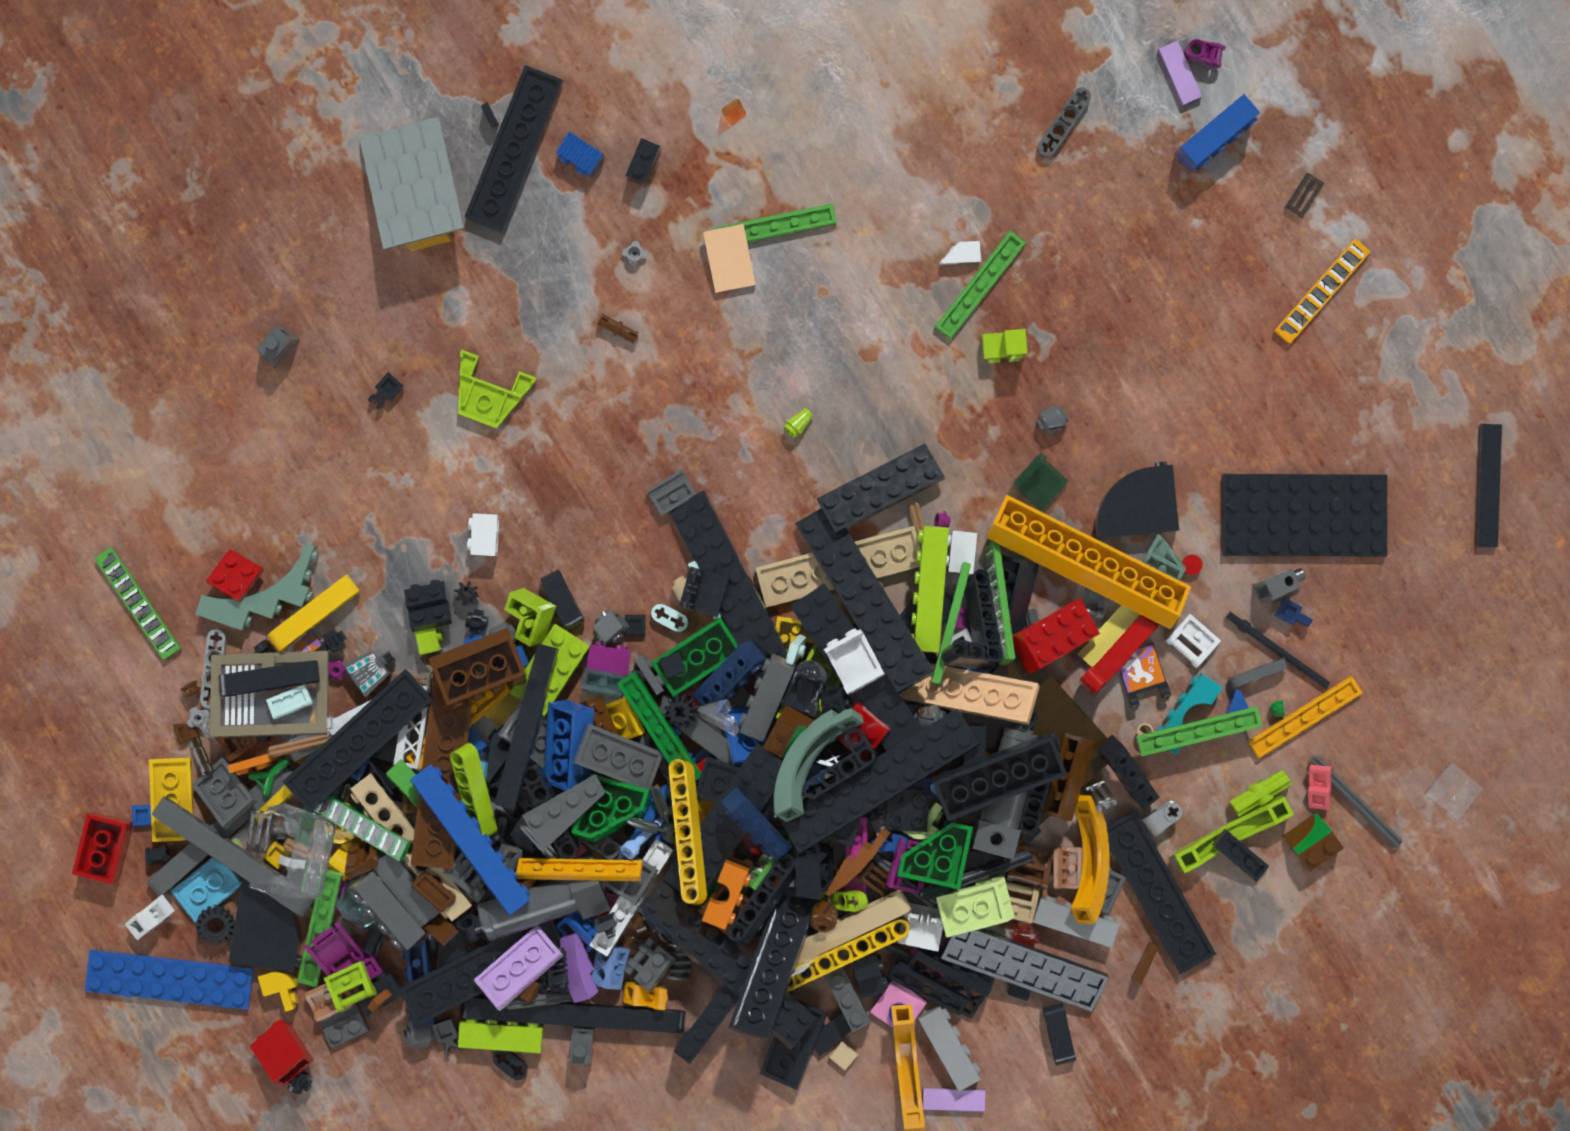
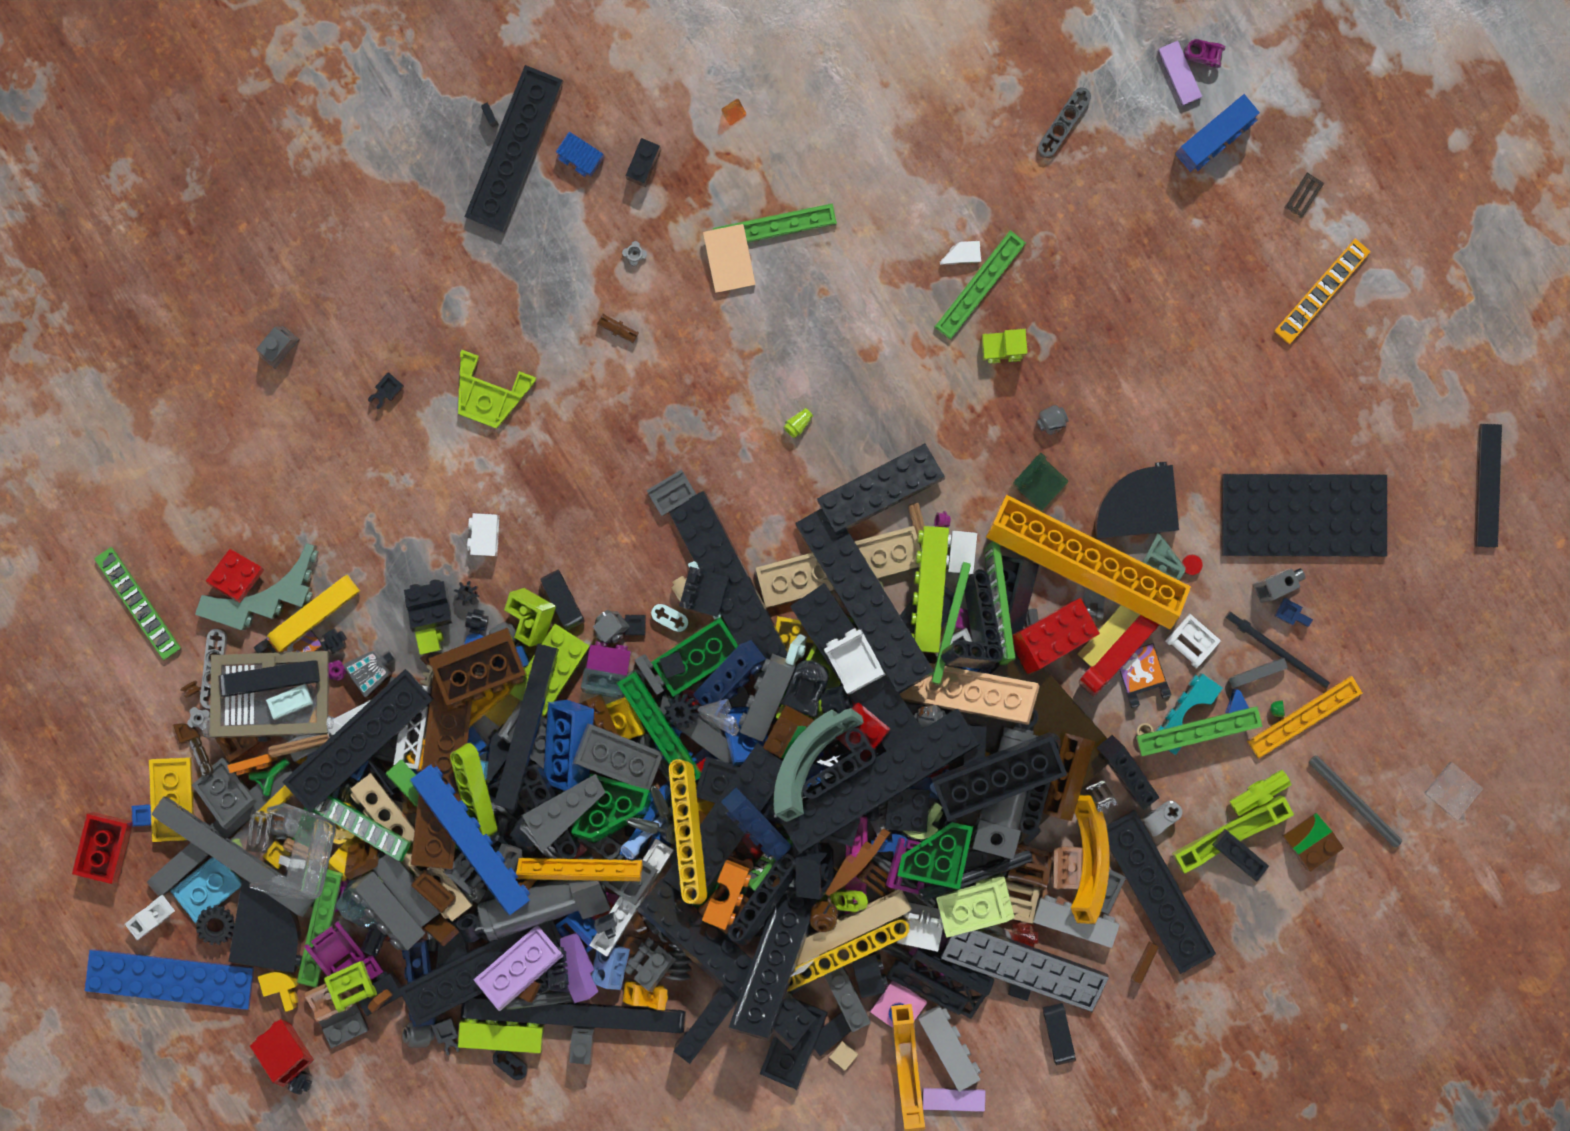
(157, 854): black bush -> none
(412, 185): light grey piece -> none
(1319, 787): coral slope -> none

